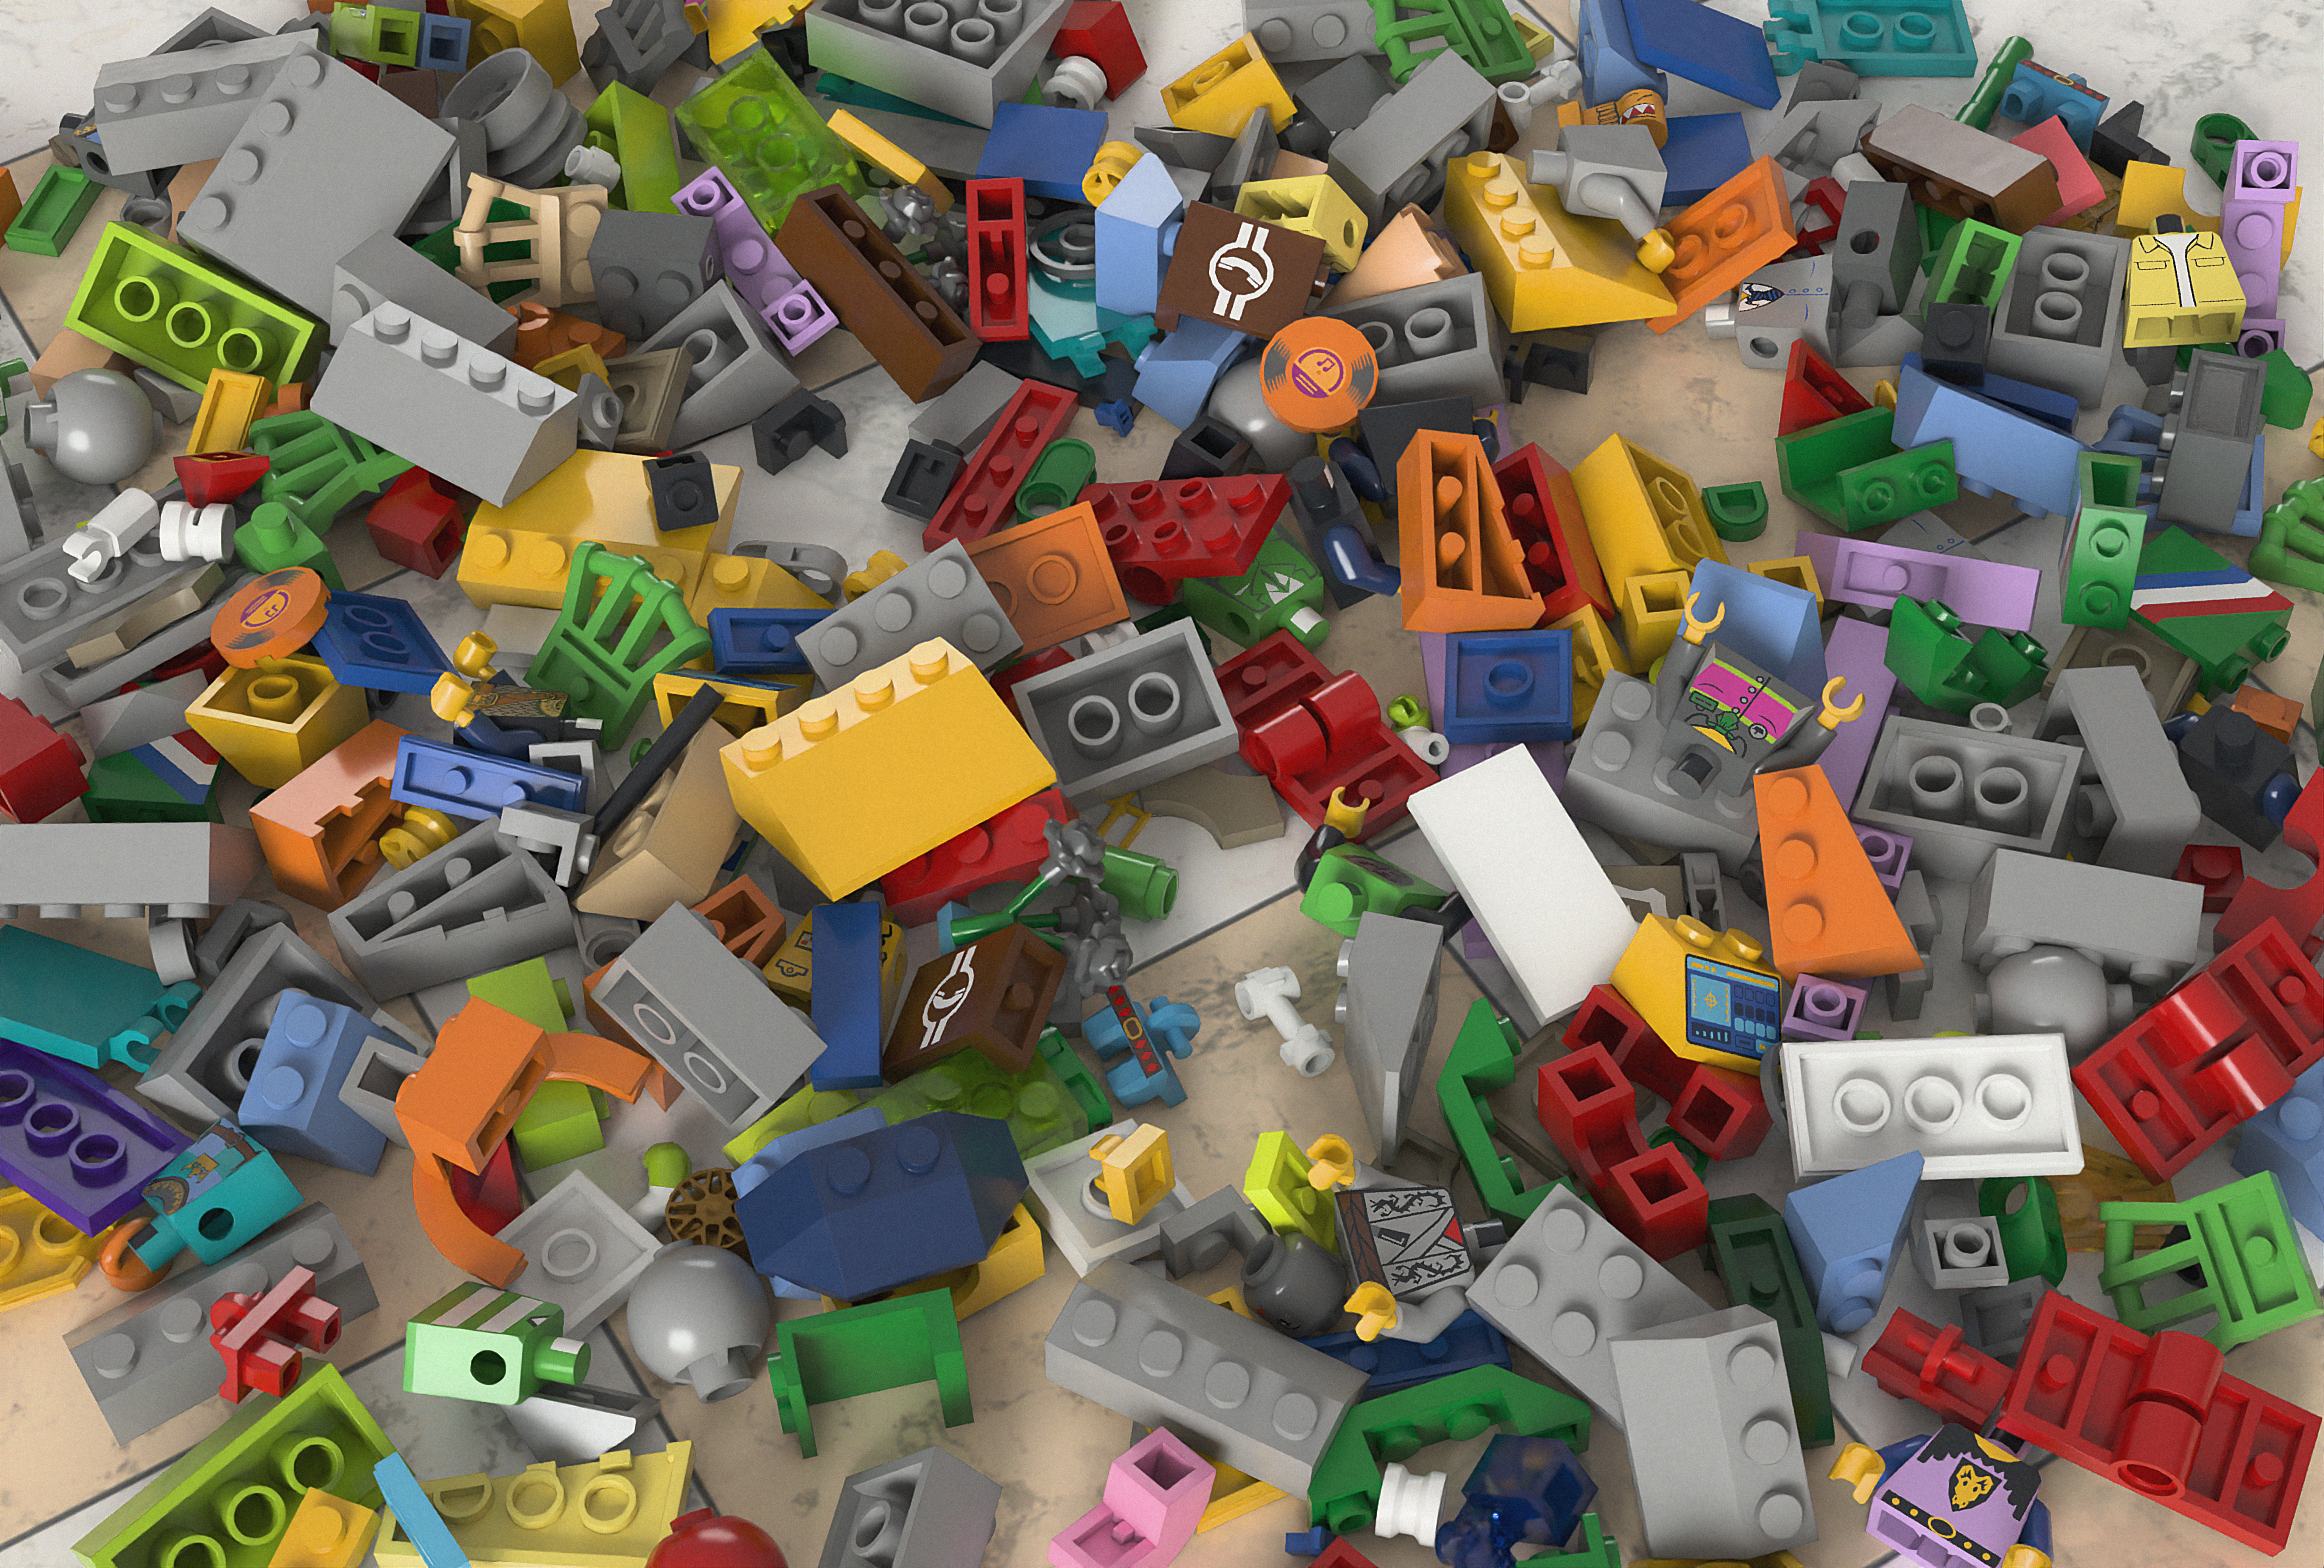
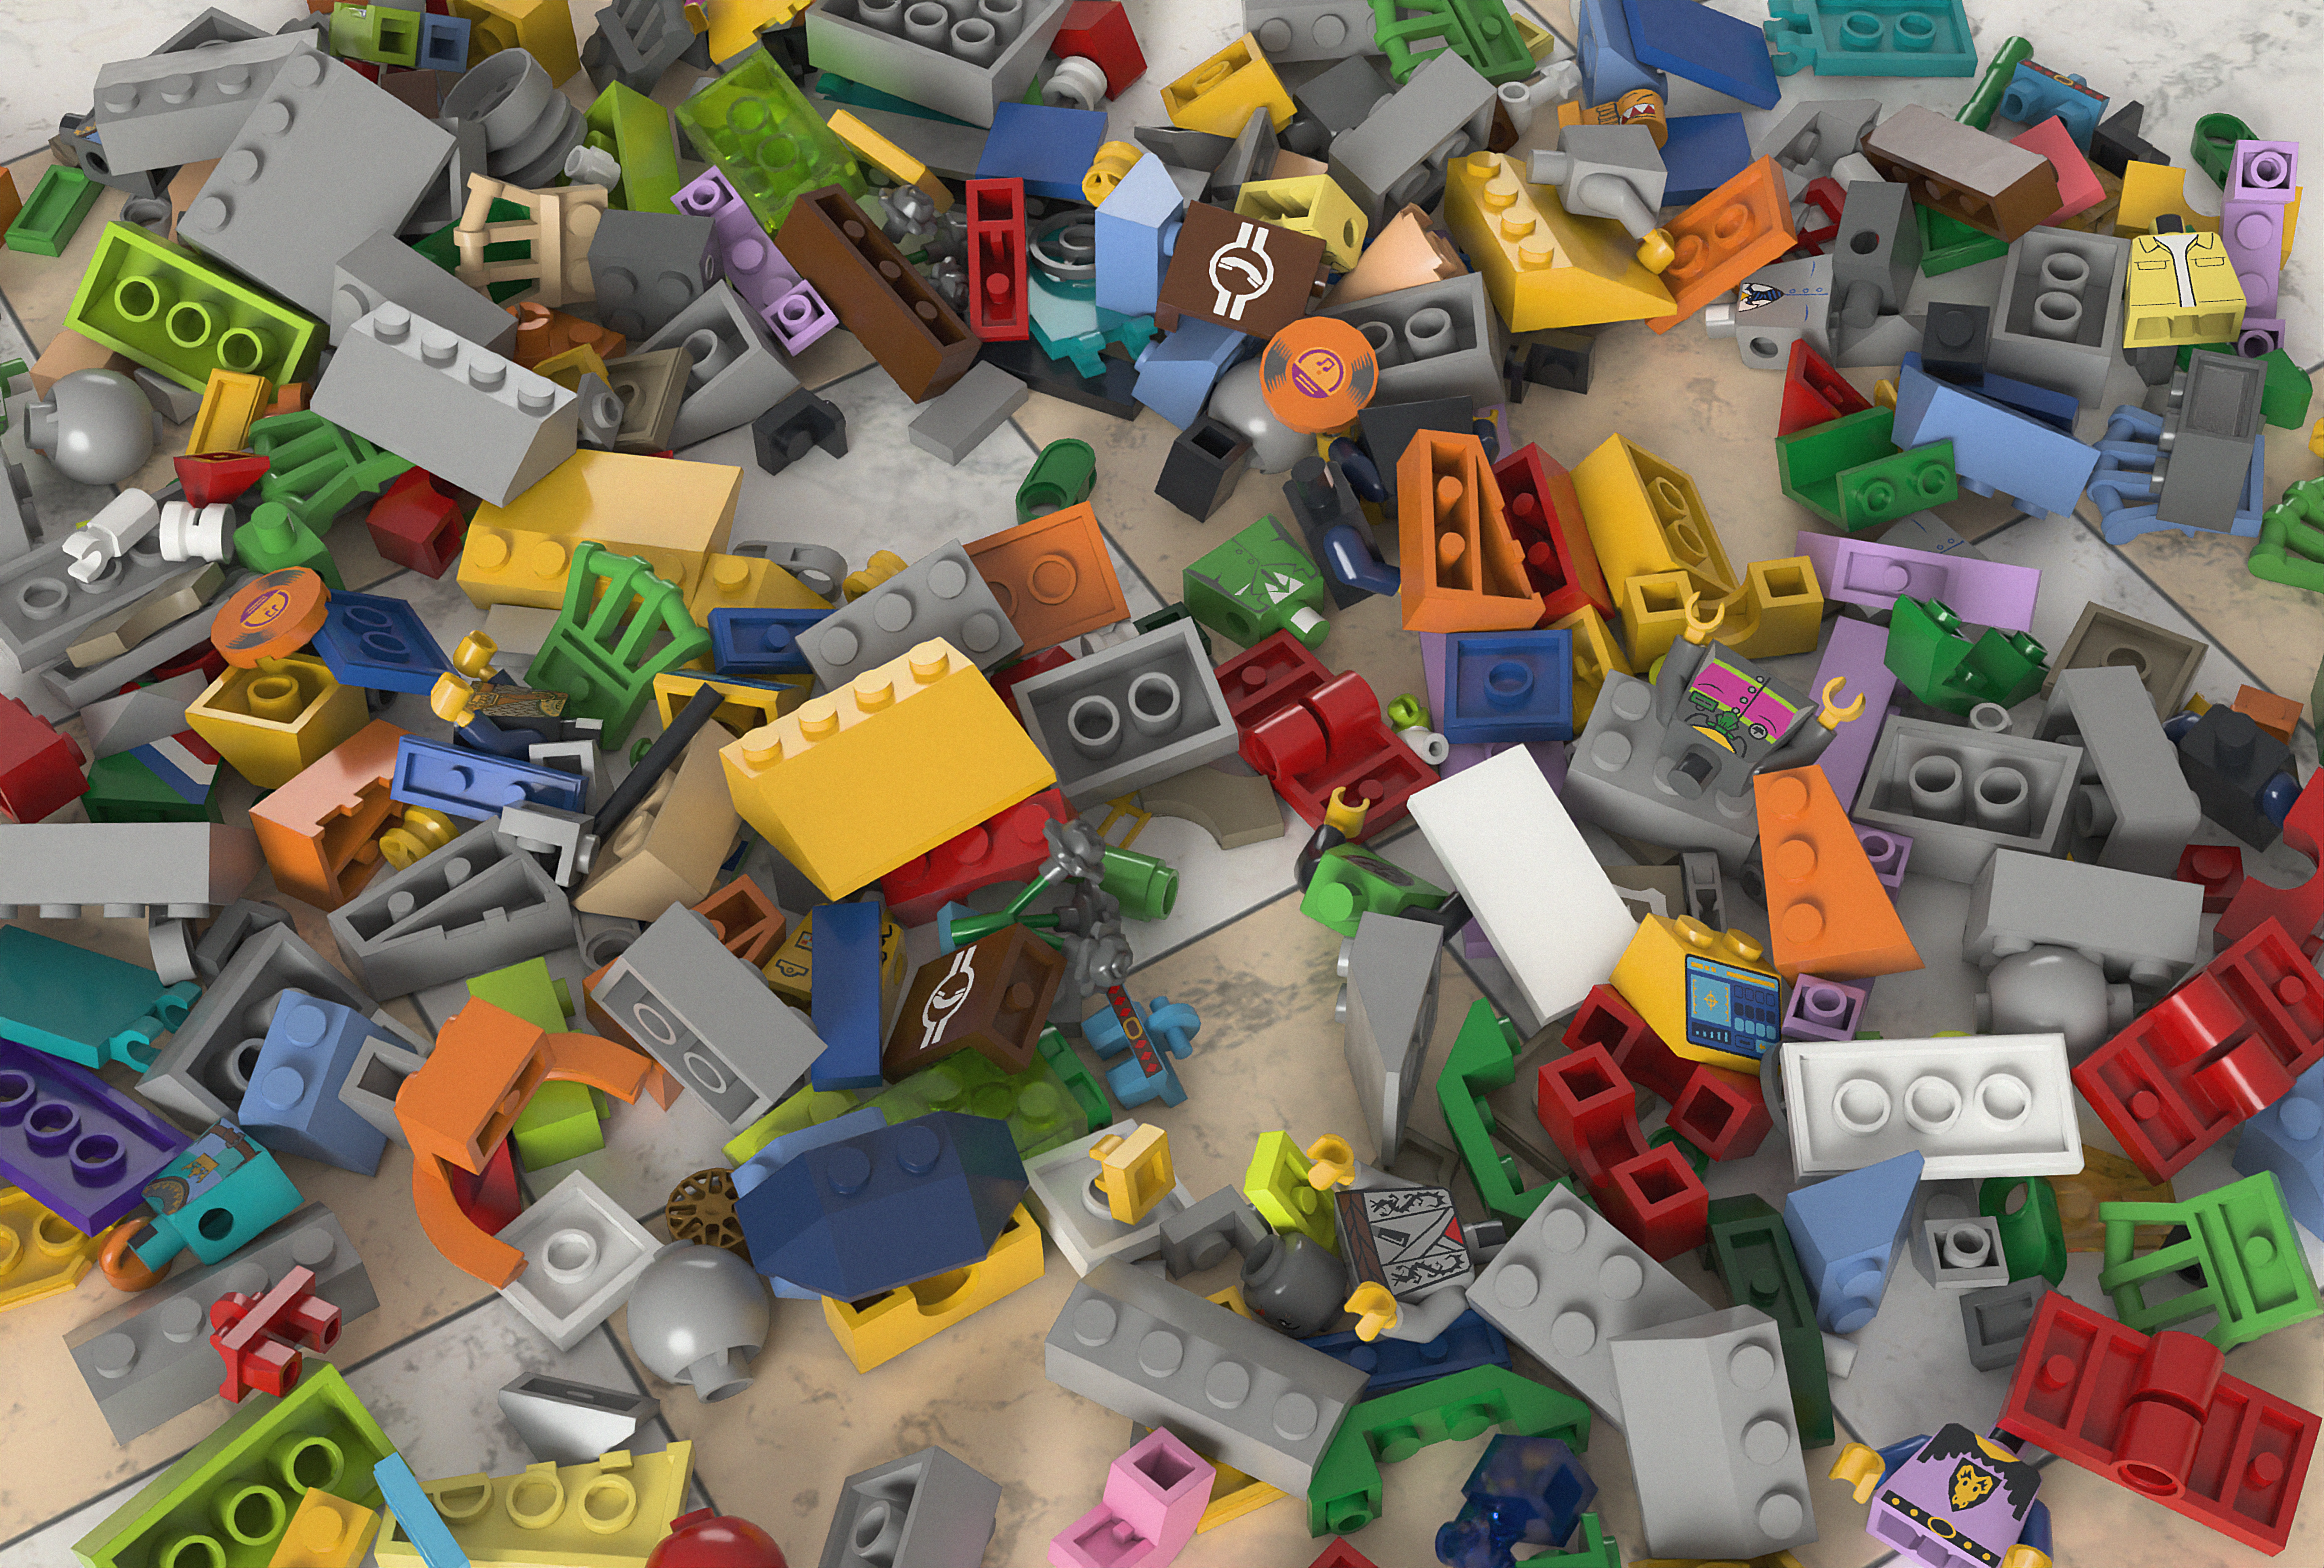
(490, 1347): bright green torso -> none
(667, 1167): arm -> none
(681, 490): black bracket -> none
(869, 1352): green panel -> none
(924, 479): black bracket -> none
(989, 485): red plate -> none
(1115, 416): blue piece -> none
(1184, 528): red plate -> none
(1274, 994): white bar -> none
(1309, 1543): blue piece -> none
(1411, 1504): white wheel -> none
(1737, 510): green tile -> none
(1763, 622): medium blue slope -> none
(1824, 83): dark grey bracket -> none
(1922, 920): light grey slope -> none
(1937, 1370): red hips -> none
(1971, 266): bright green torso -> none
(2101, 541): green panel -> none
(2208, 610): green panel -> none

